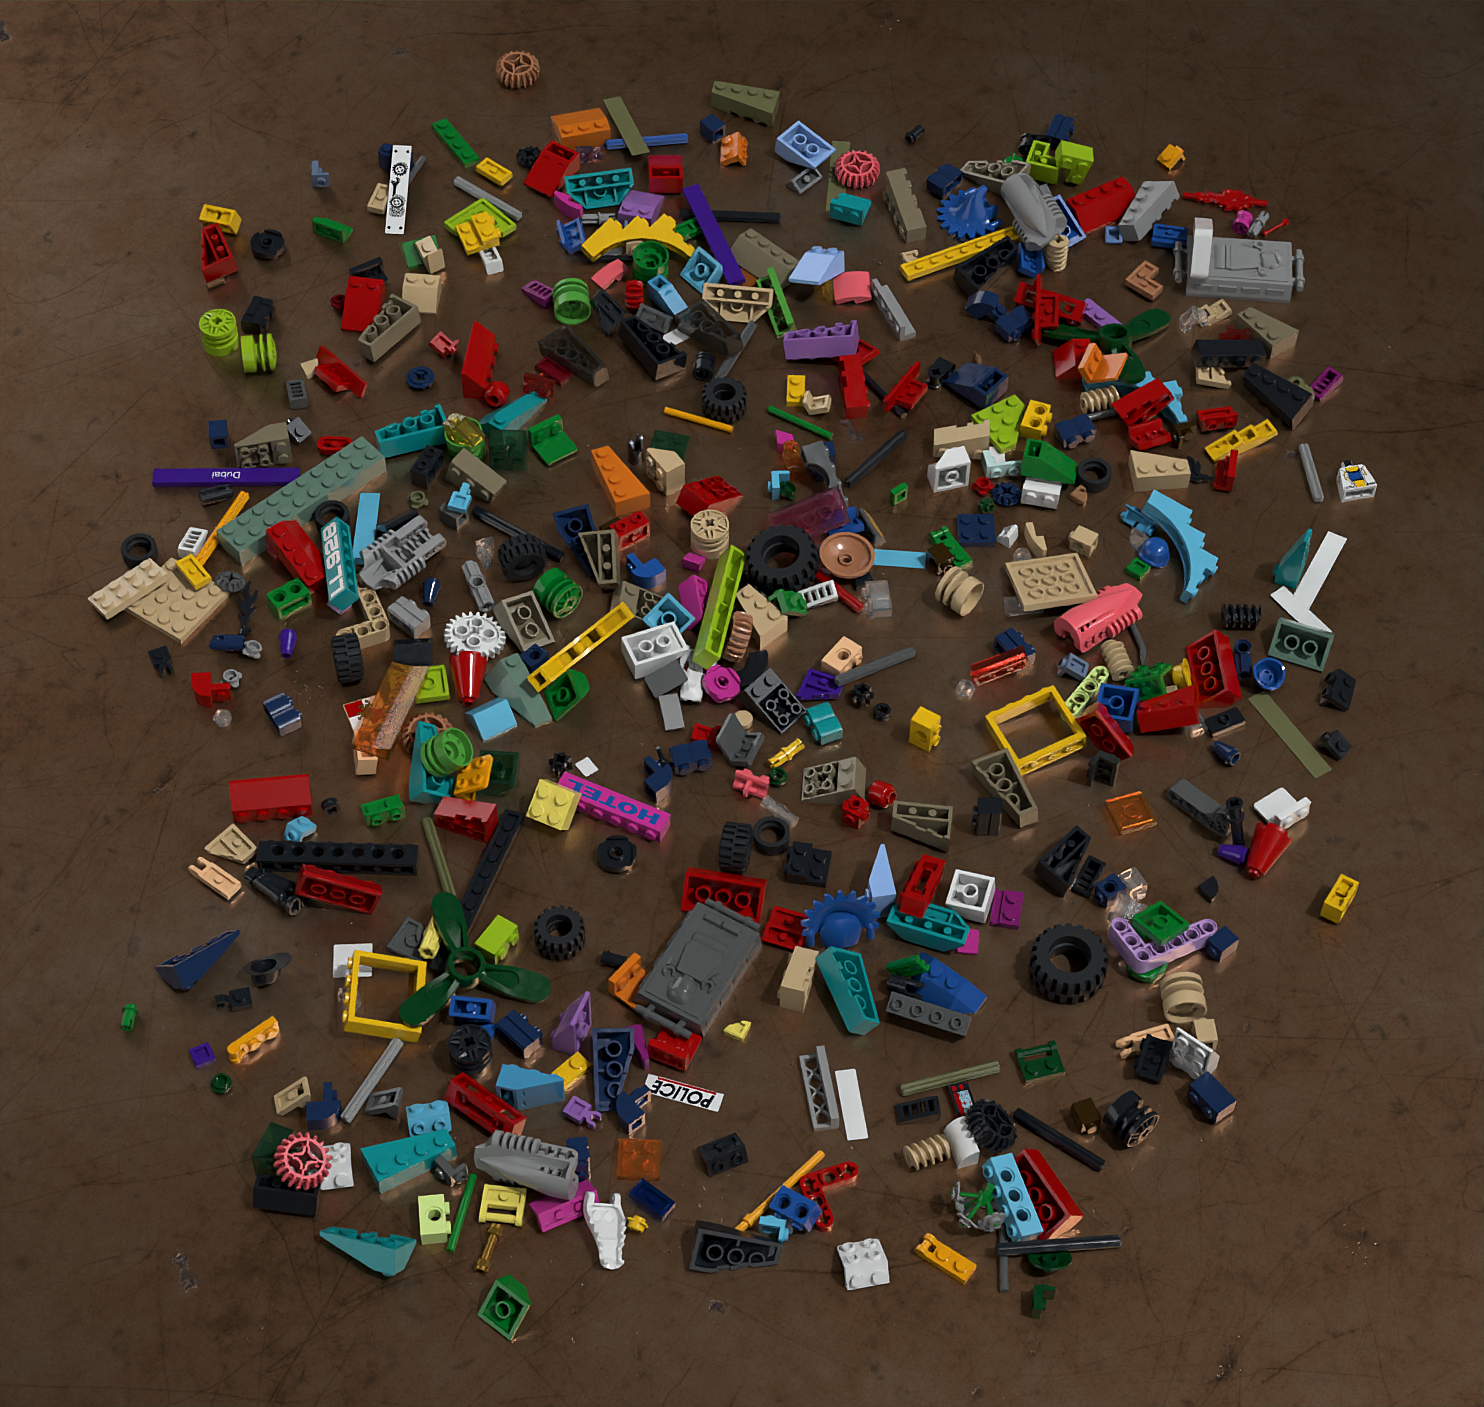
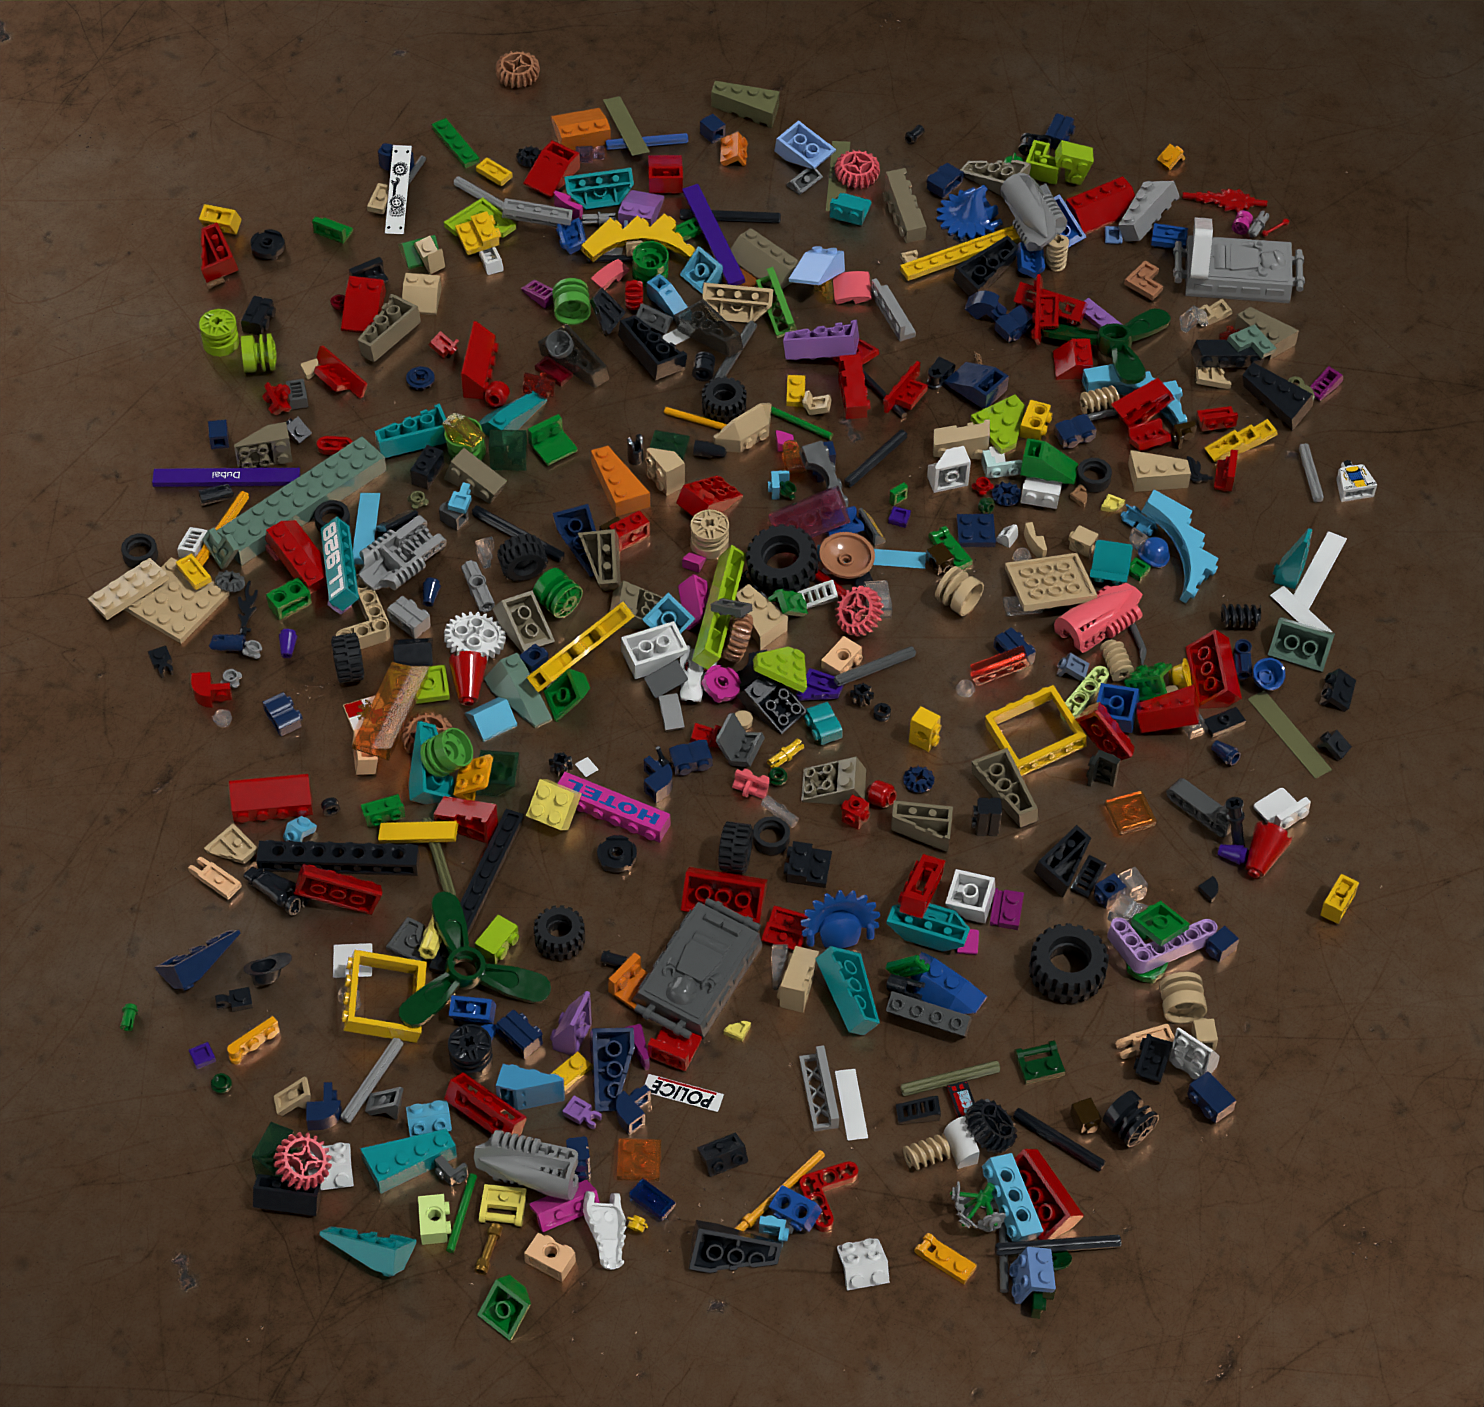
(221, 548): none -> sand green plate
(278, 396): none -> red hips
(319, 178): sand blue bracket -> none
(418, 832): none -> yellow tile
(536, 213): none -> light grey fence
(556, 1267): none -> light nougat brick
(559, 344): none -> dark grey hair
(645, 575): blue brick -> none
(708, 449): none -> black hinge
(731, 607): none -> dark grey plate
(745, 429): none -> tan wedge
(778, 959): none -> clear slope
(784, 666): none -> lime plate
(861, 619): none -> coral gear
(881, 884): light blue slope -> none
(899, 516): none -> dark purple tile
(923, 784): none -> dark blue gear
(1032, 1272): none -> medium blue bracket
(1101, 368): orange bracket -> none
(1111, 561): none -> teal bracket
(1112, 503): none -> light yellow tile
(1252, 338): none -> sand green plate

